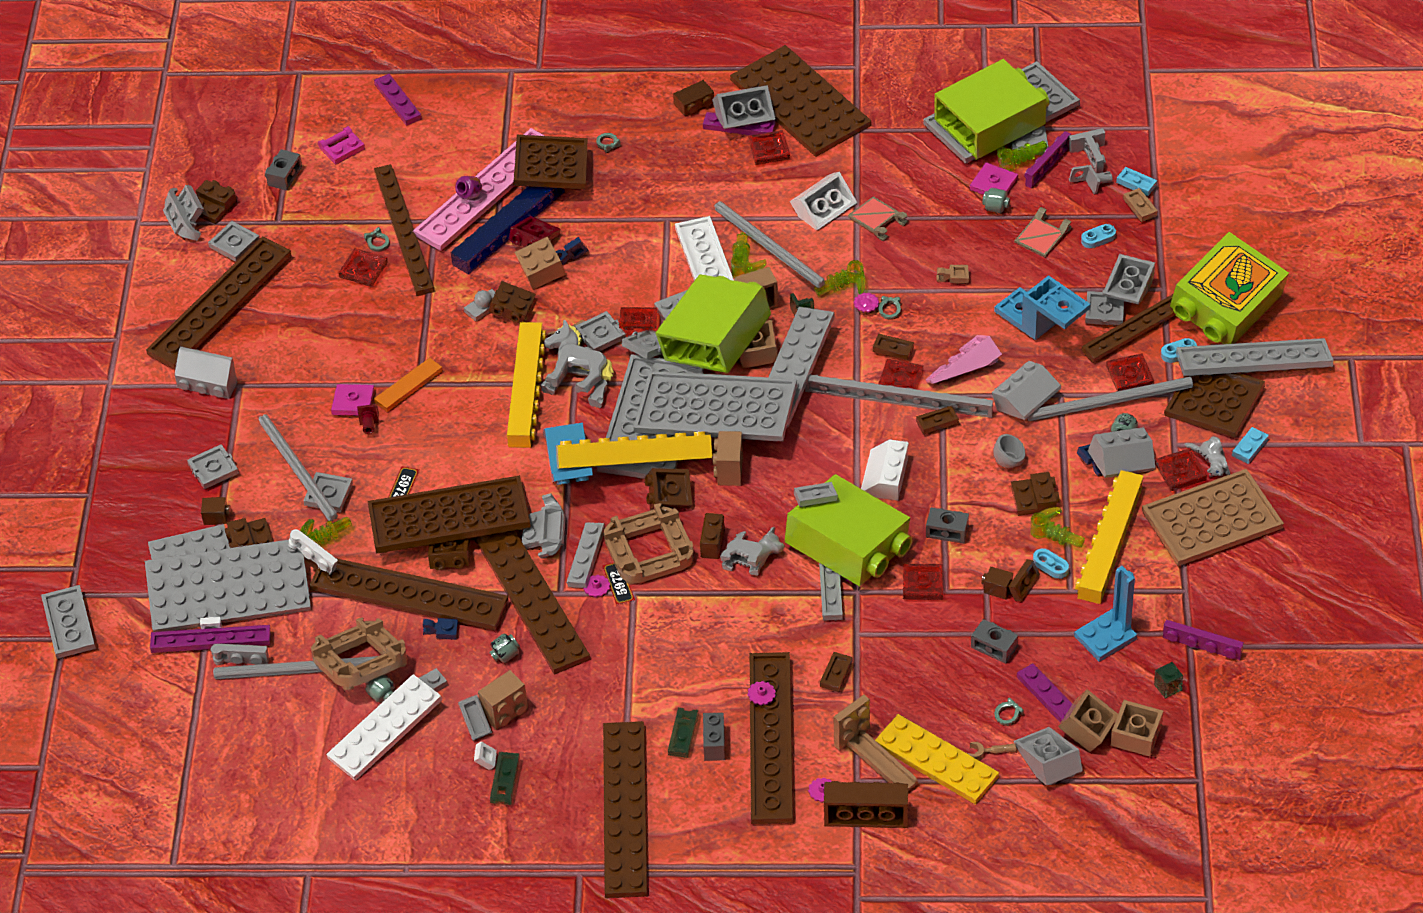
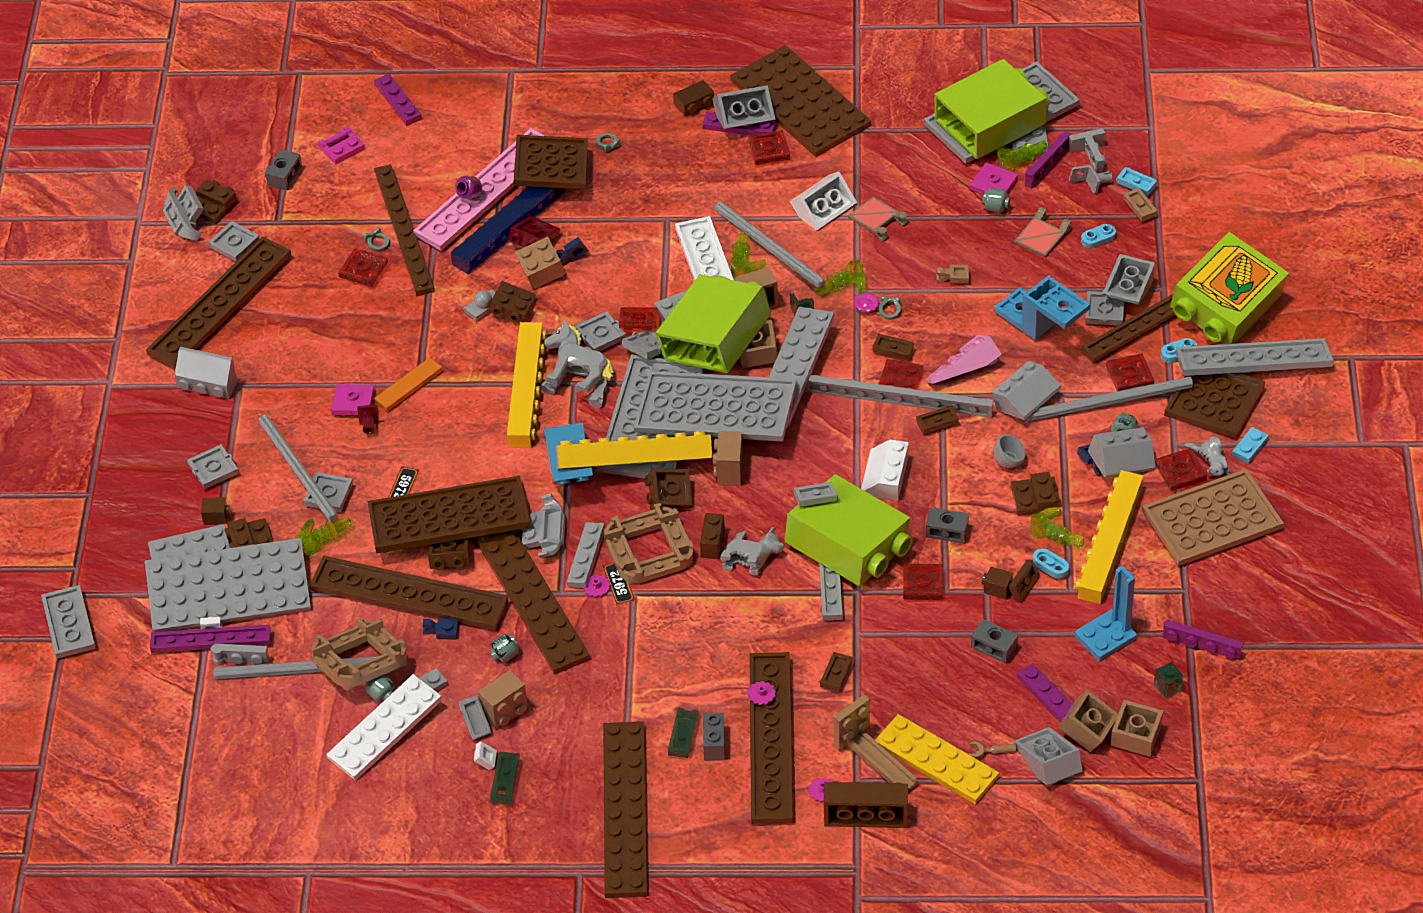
(312, 551): white plate -> none
(1018, 711): sand green piece -> none

